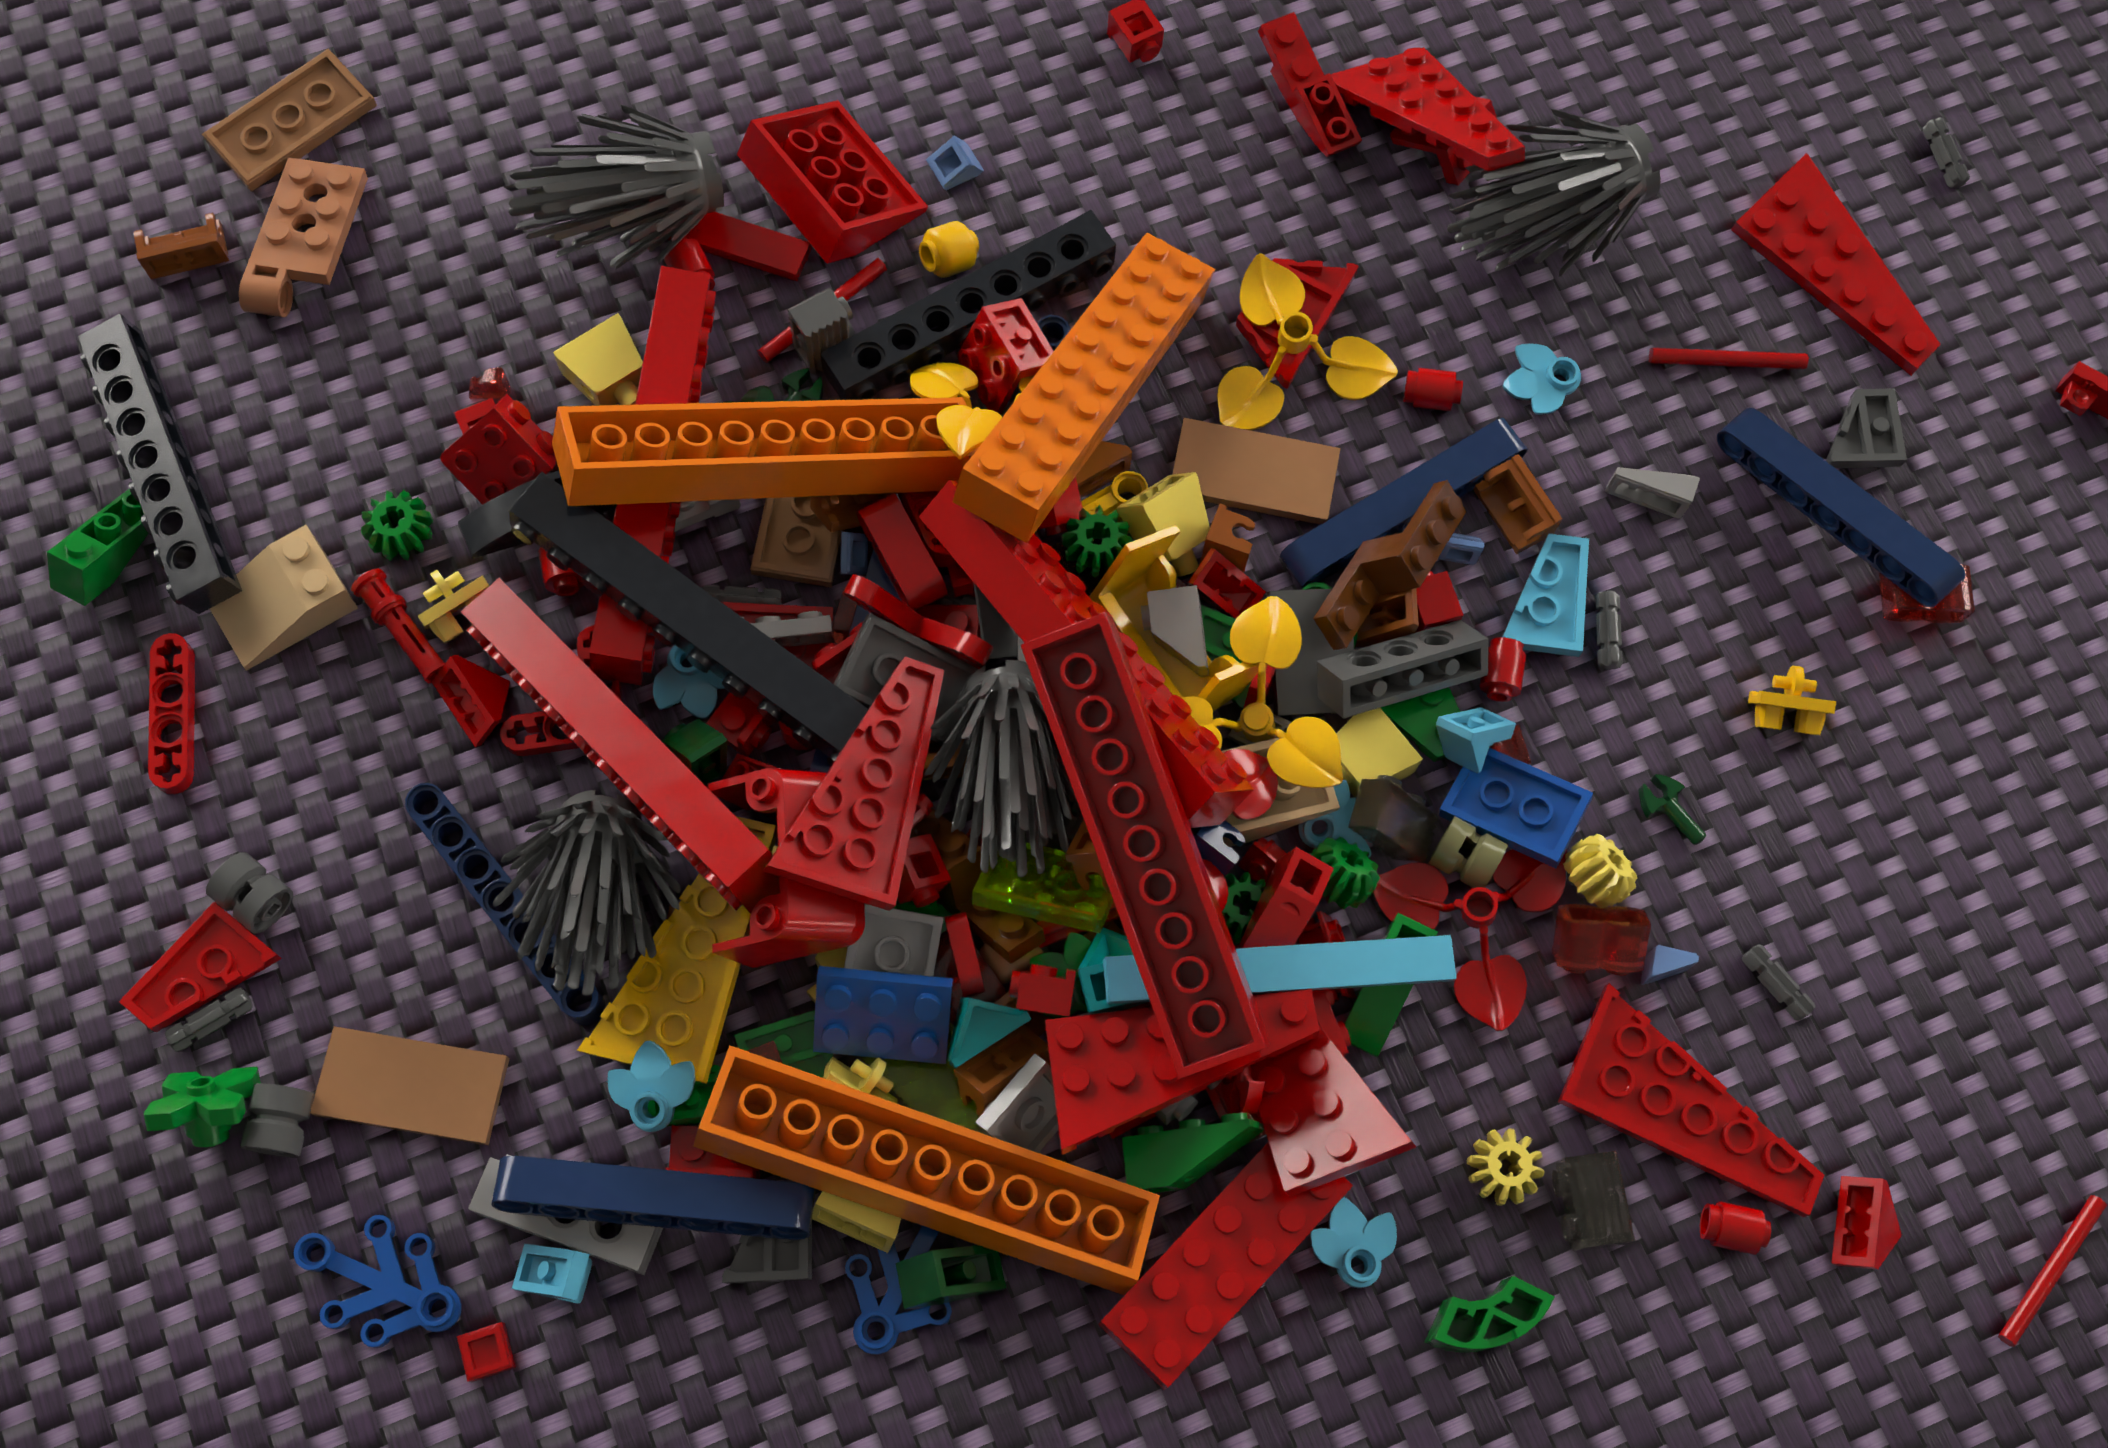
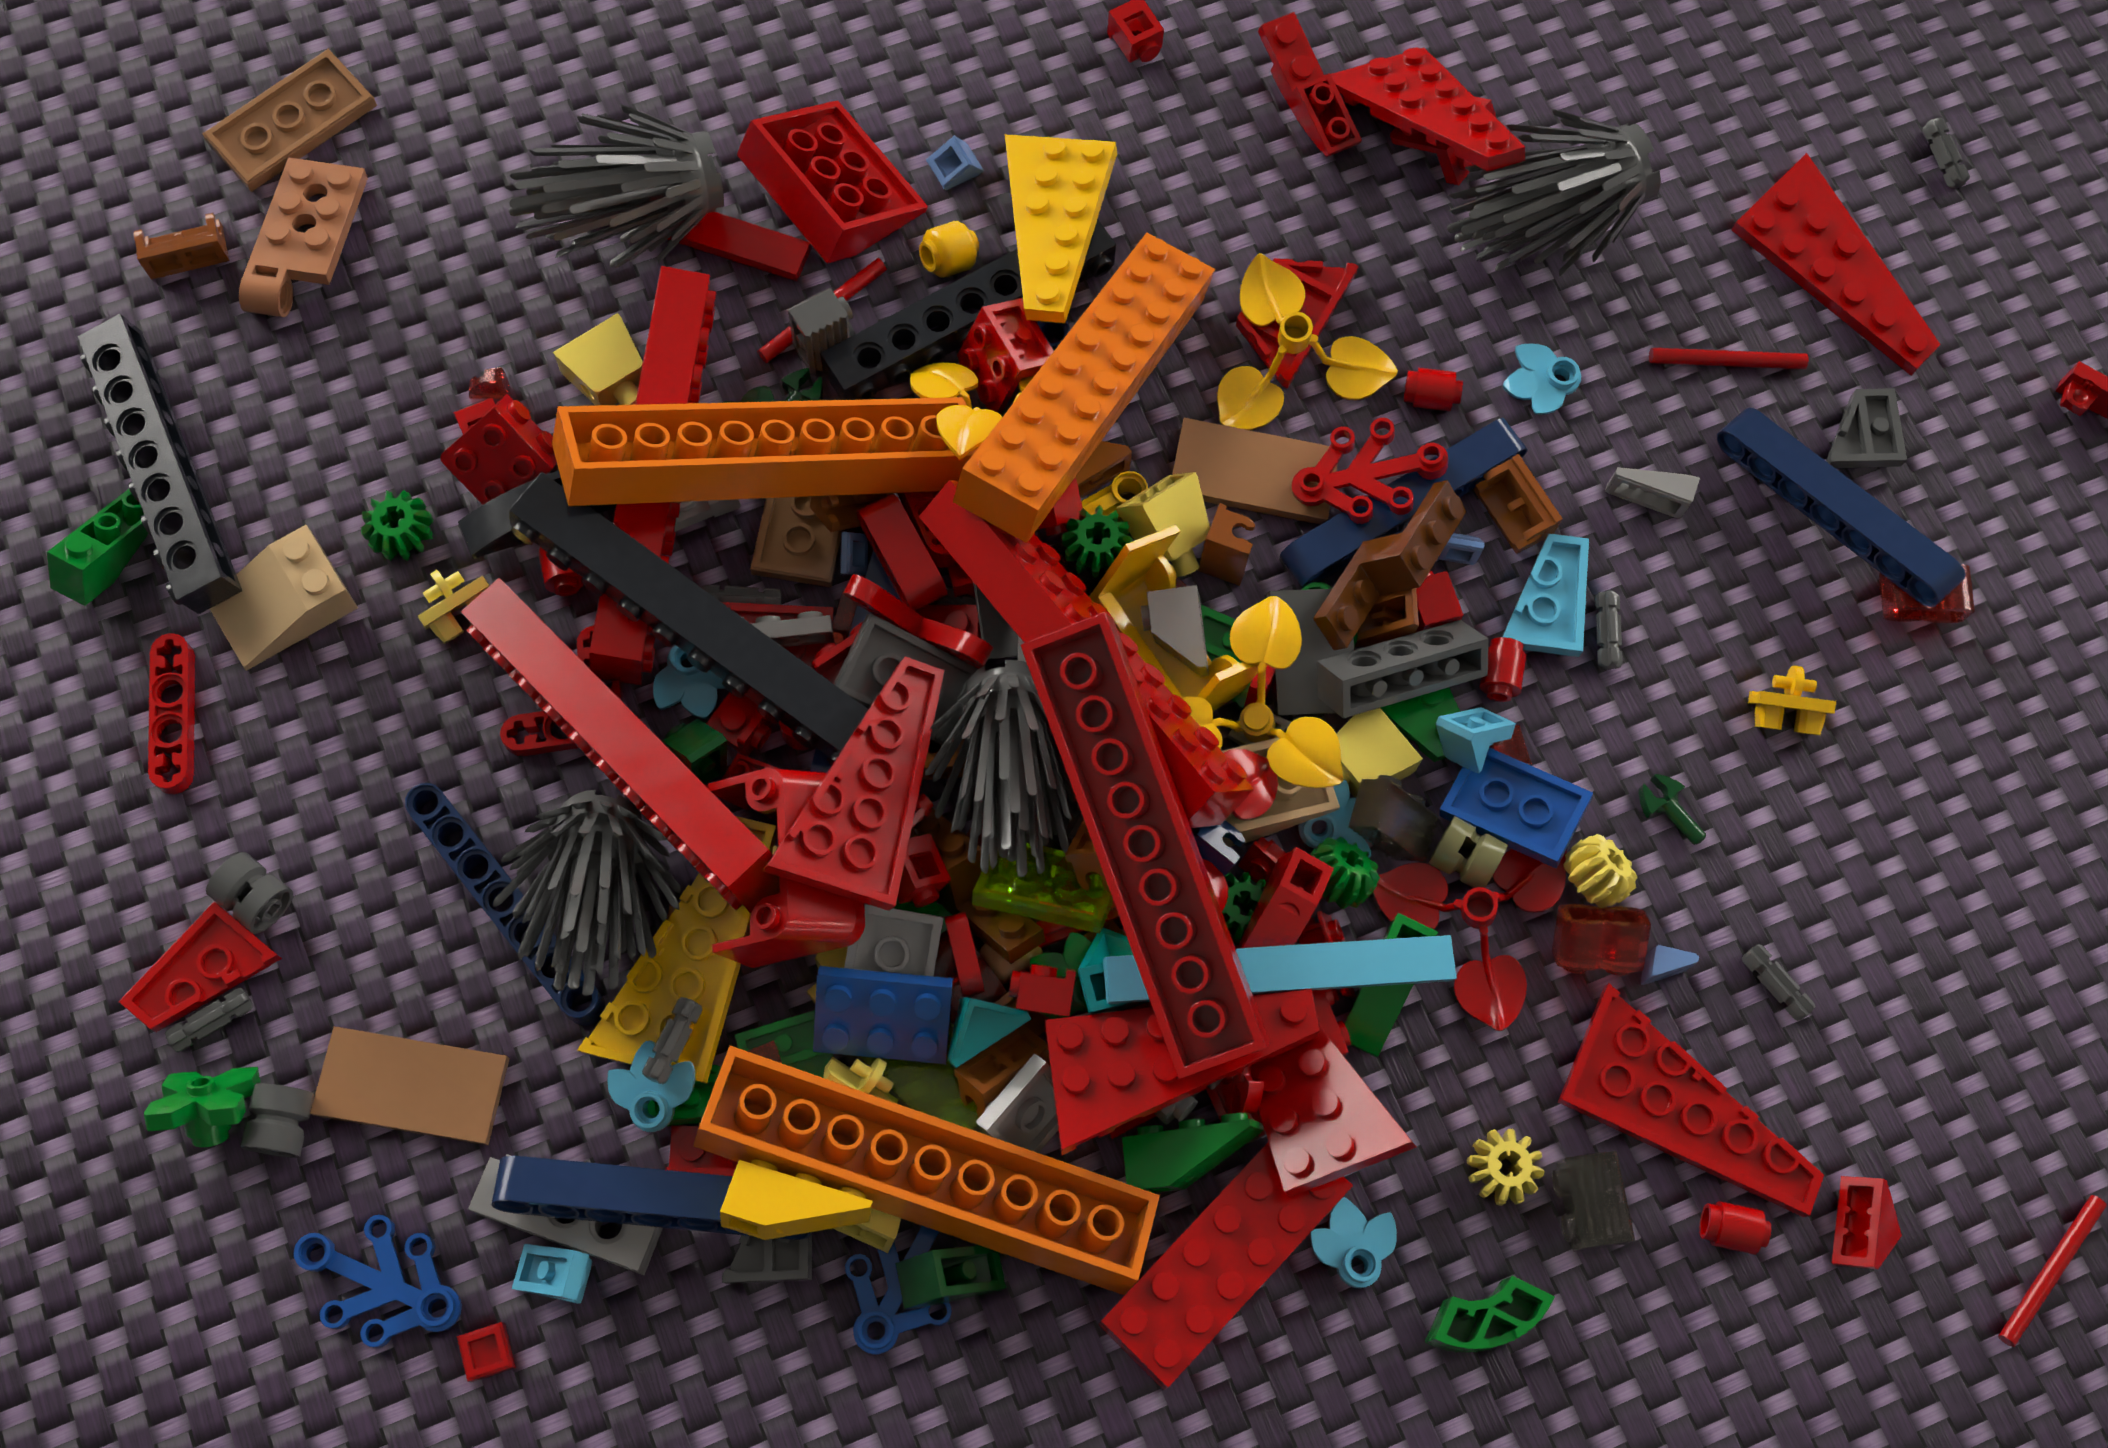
(390, 611): red pin -> none
(472, 696): red slope -> none
(672, 1040): none -> dark grey axle
(691, 257): red brick -> none
(782, 1205): none -> yellow slope
(1055, 210): none -> yellow wing
(1225, 585): red slope -> none
(1364, 474): none -> red plant

